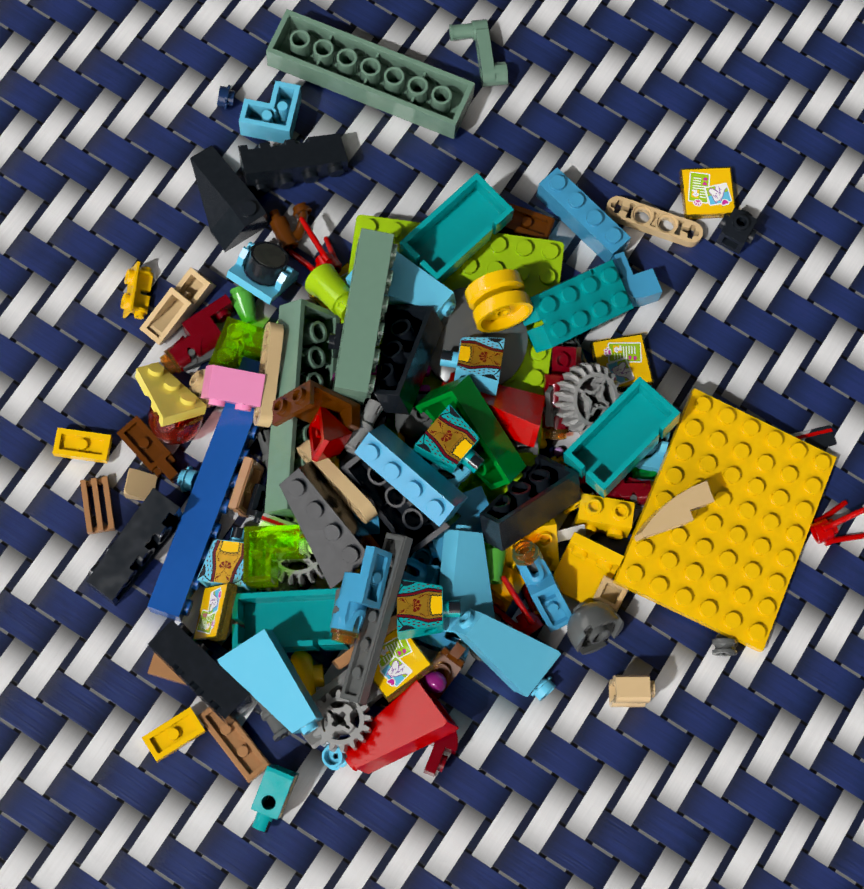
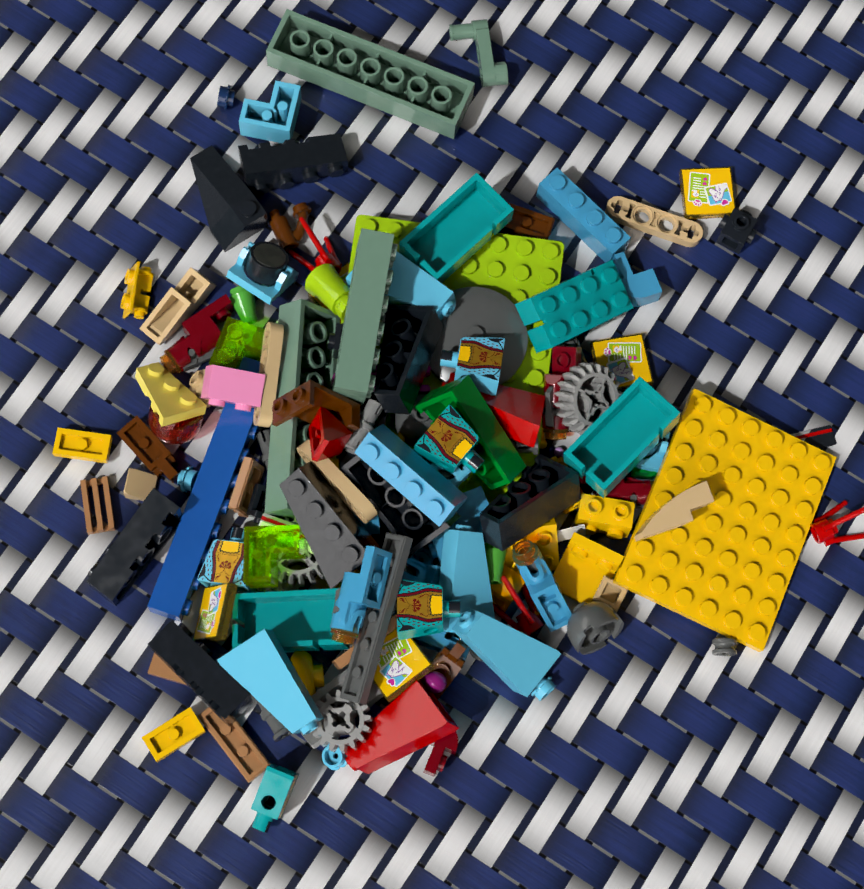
(498, 300): yellow wheel -> none
(630, 690): tan brick -> none

